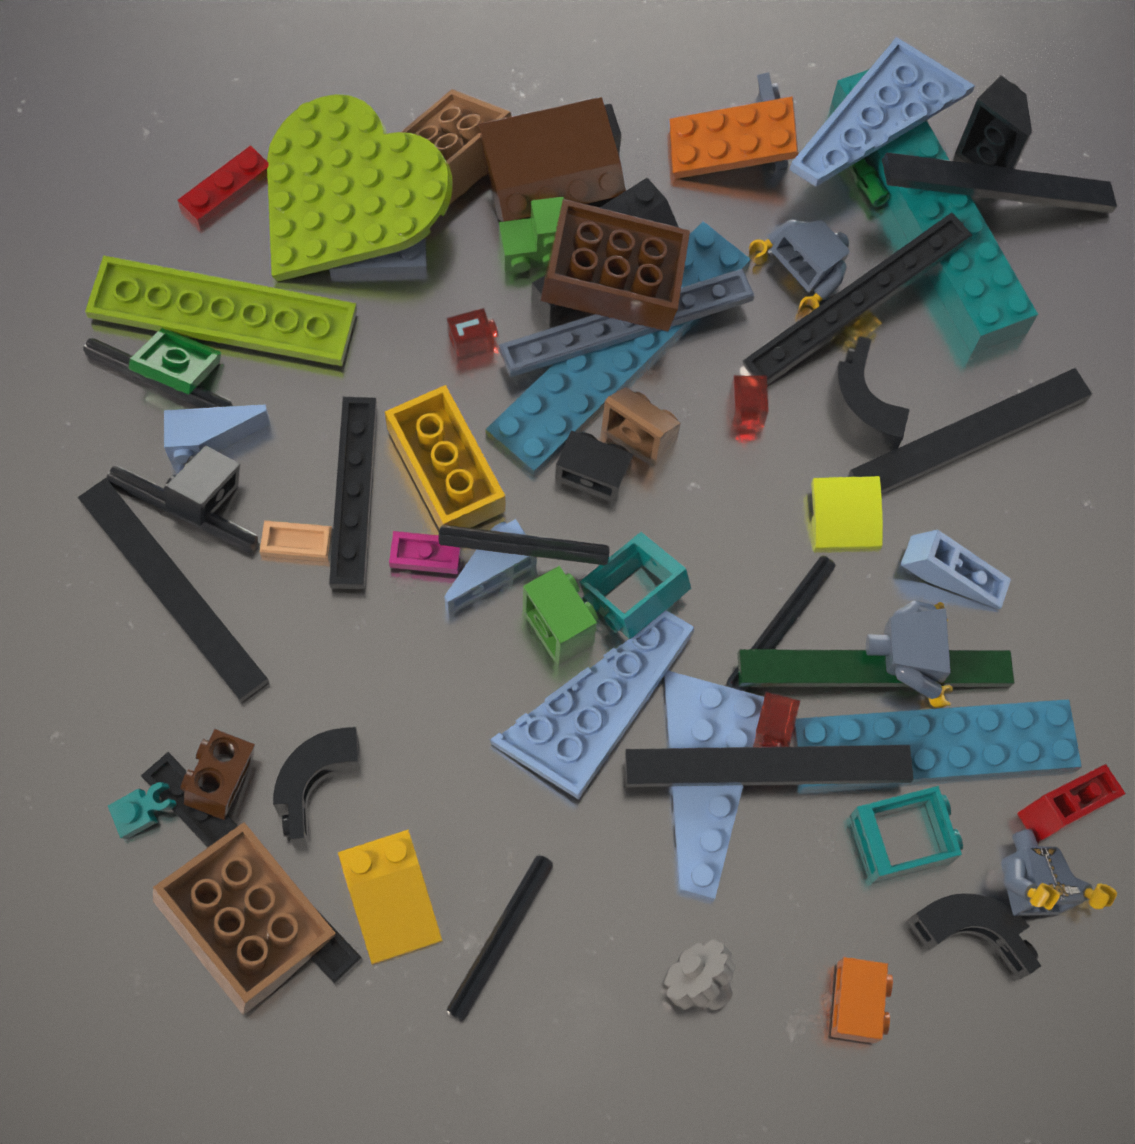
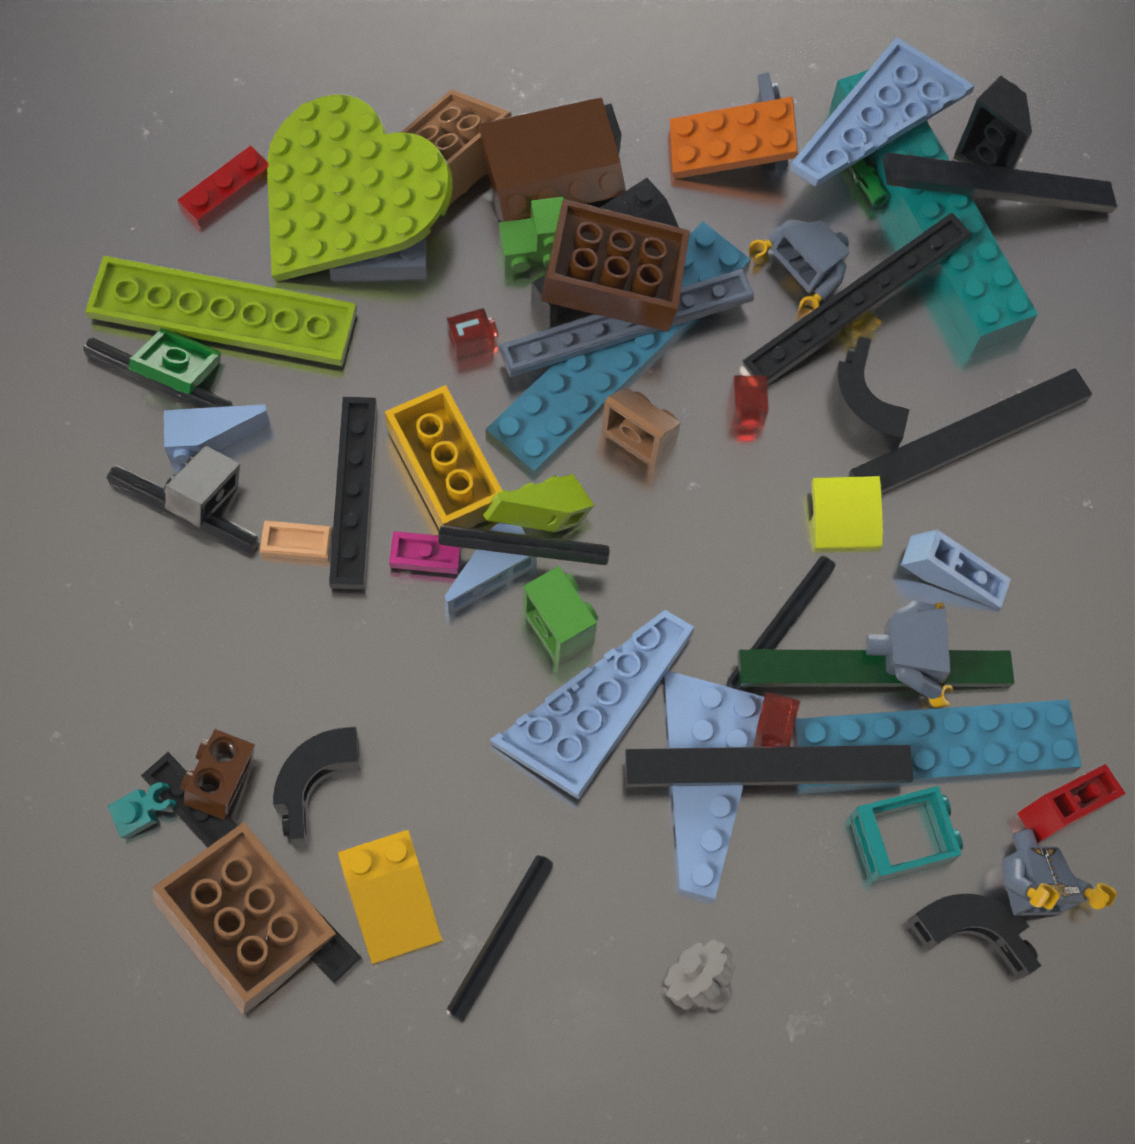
(173, 590): black tile -> none
(542, 506): none -> lime slope
(594, 465): black brick -> none
(621, 564): teal window -> none
(860, 1000): orange brick -> none

